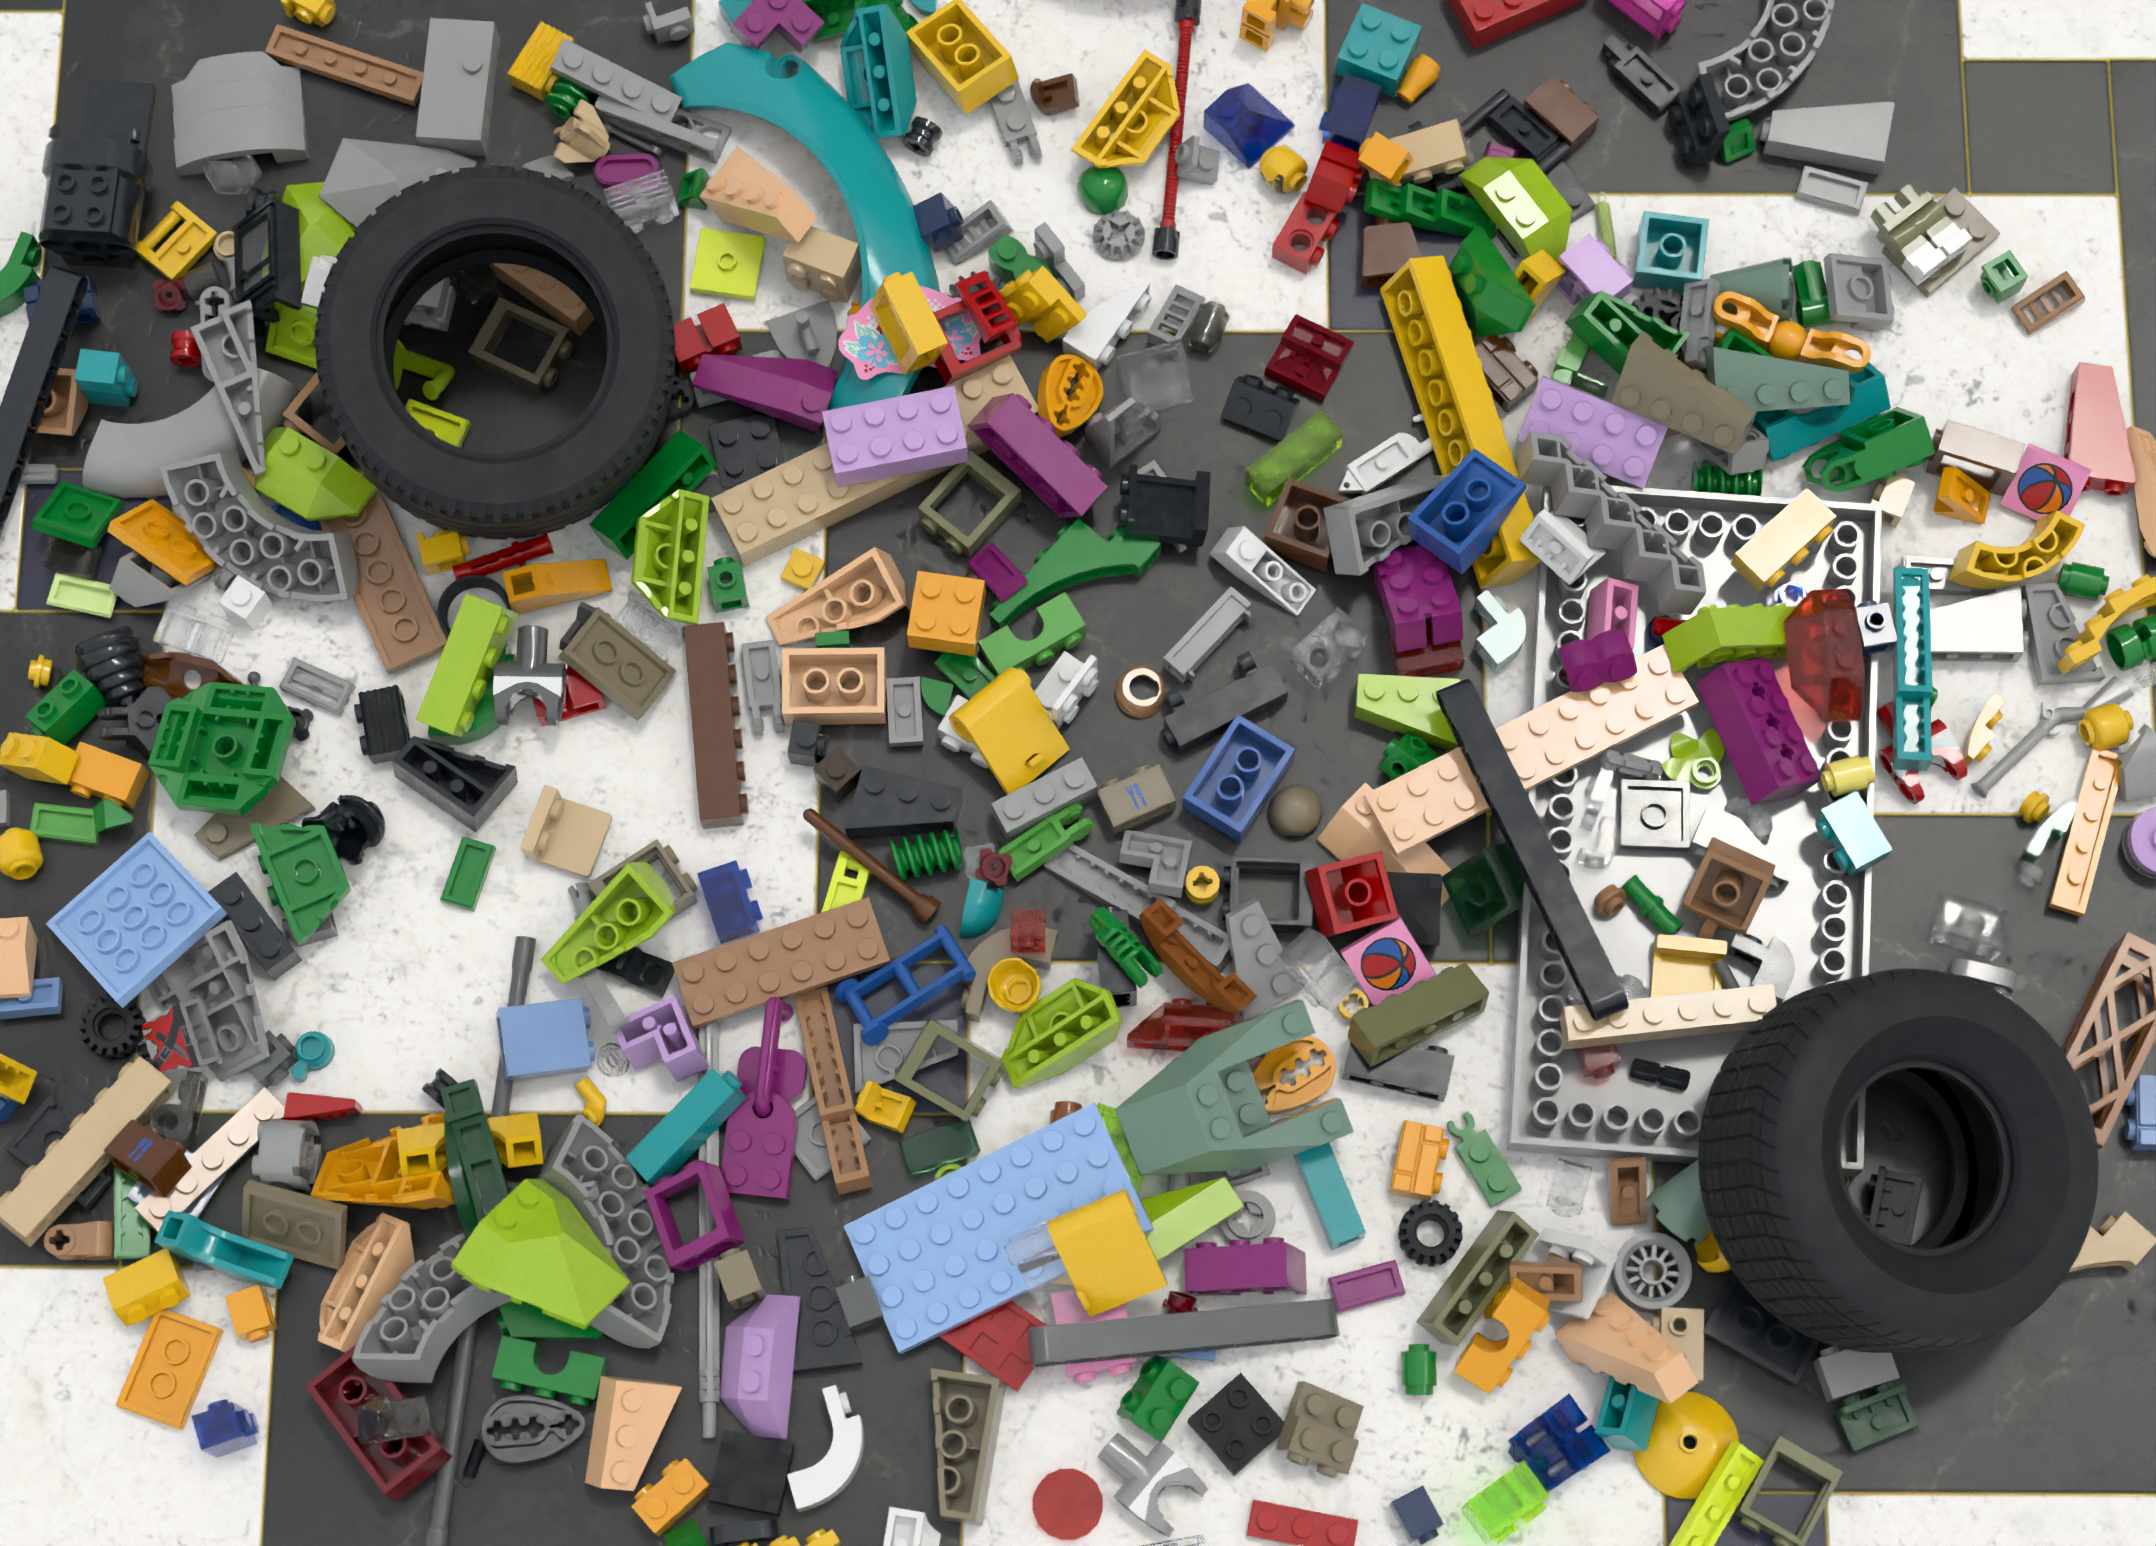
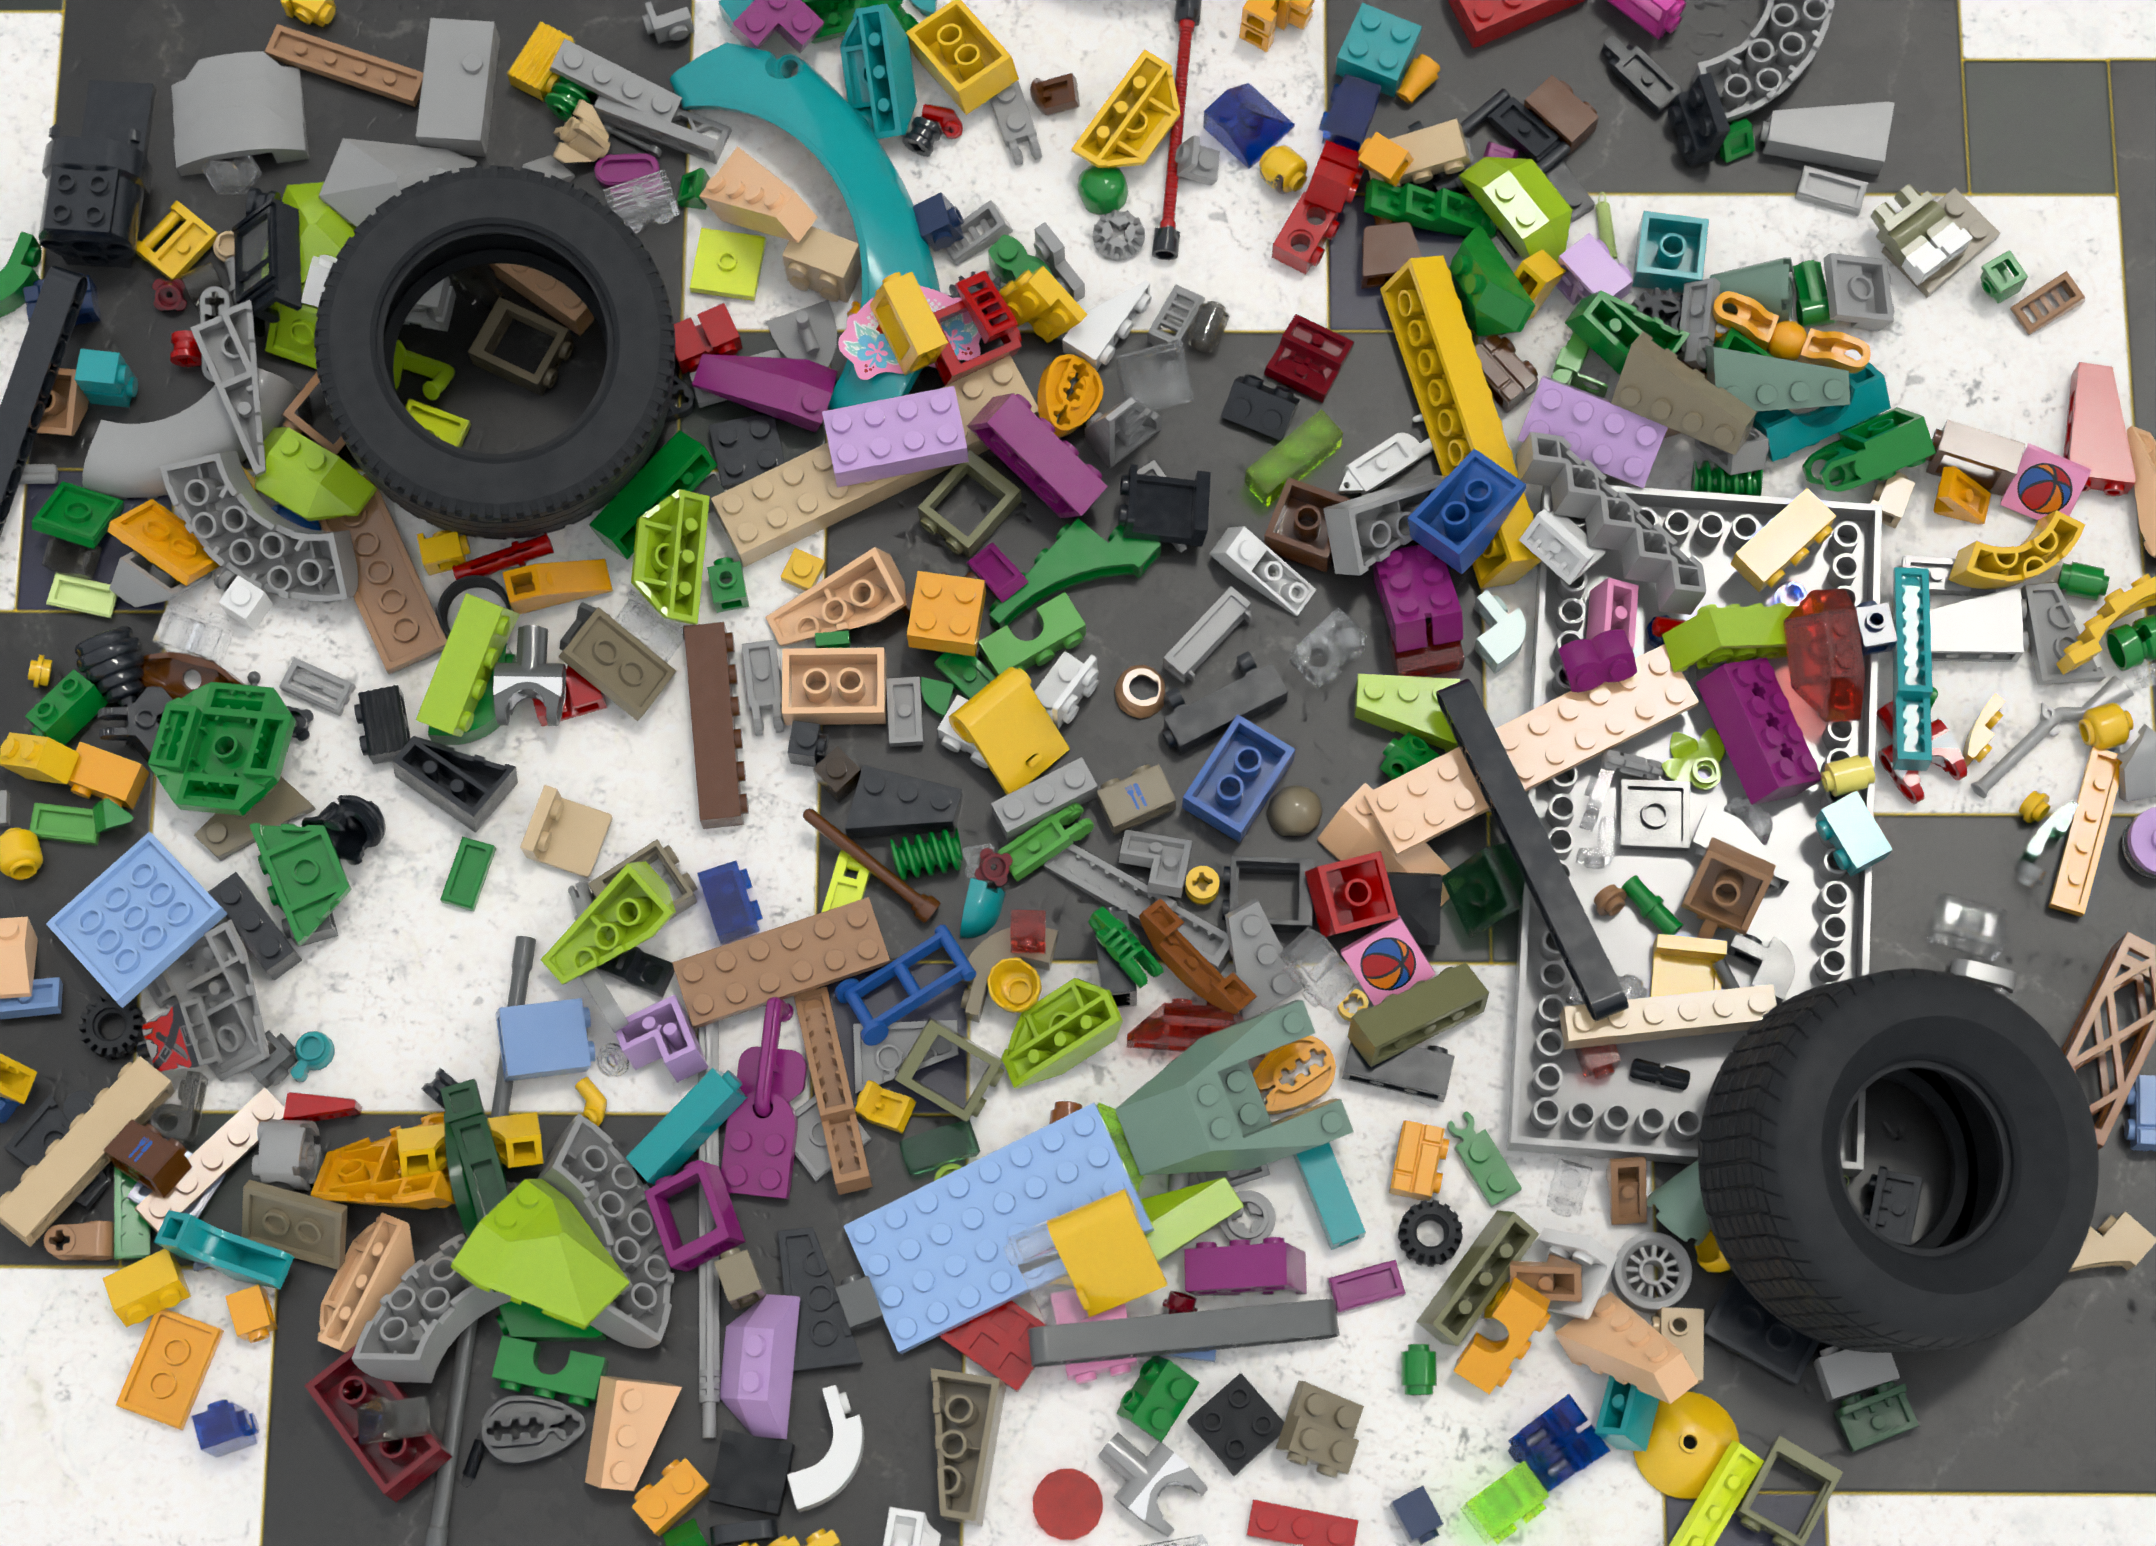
(946, 118): none -> red arm

